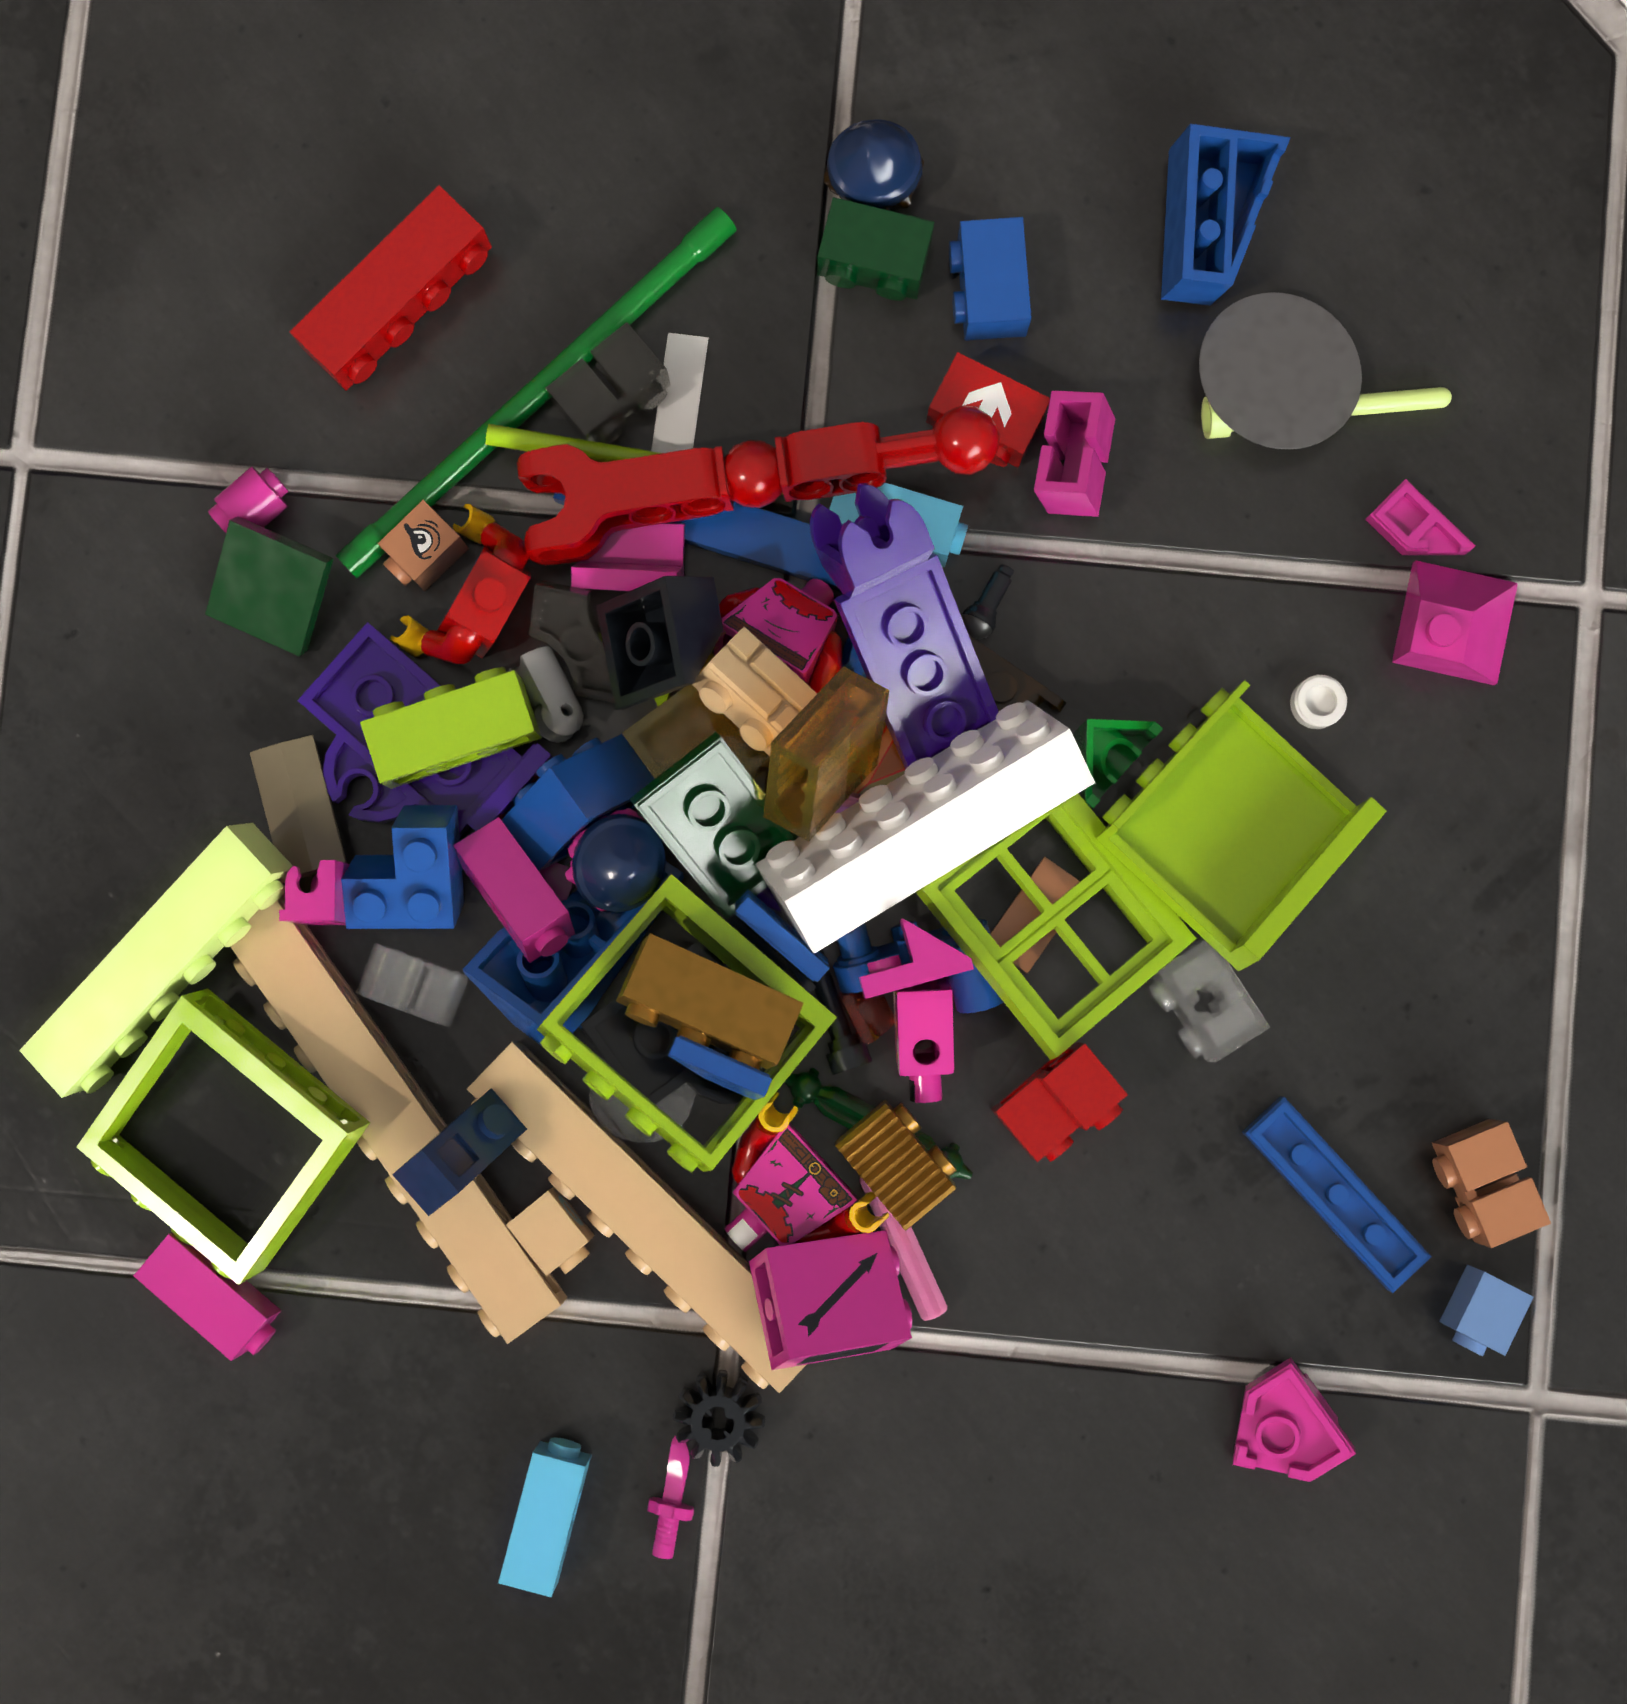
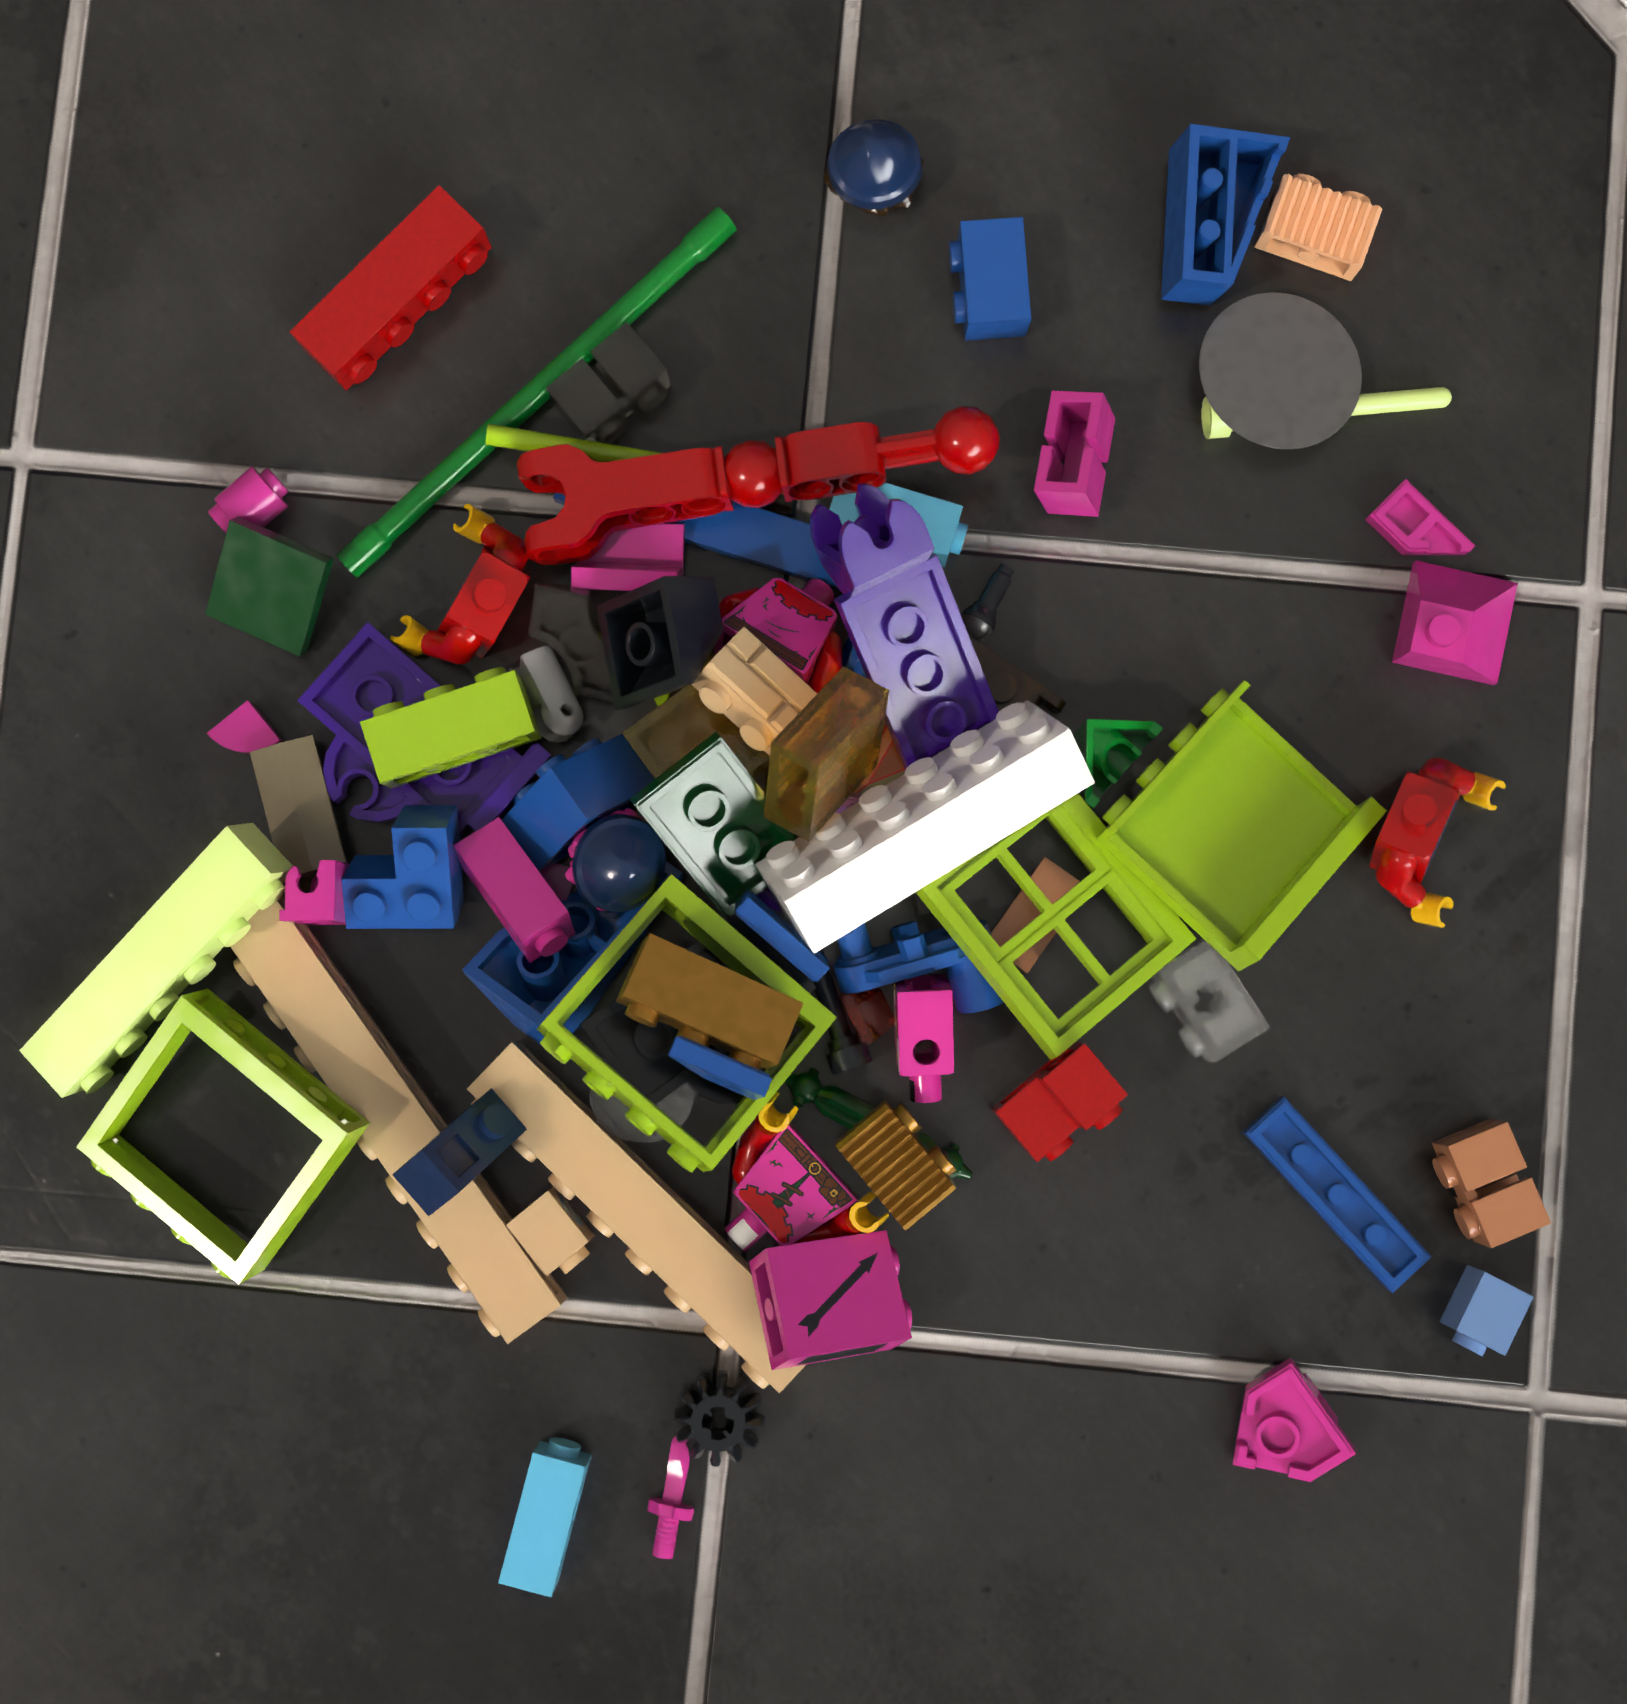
(218, 1308): dark pink brick -> none
(244, 730): none -> dark pink tile
(412, 984): clear beam -> none
(421, 547): nougat brick -> none
(679, 410): white sticker -> none
(874, 249): dark green brick -> none
(912, 1262): bright pink axle -> none
(929, 961): dark pink slope -> none
(1010, 404): red brick -> none
(1318, 226): none -> light nougat brick
(1318, 702): white tile -> none
(1416, 828): none -> red torso

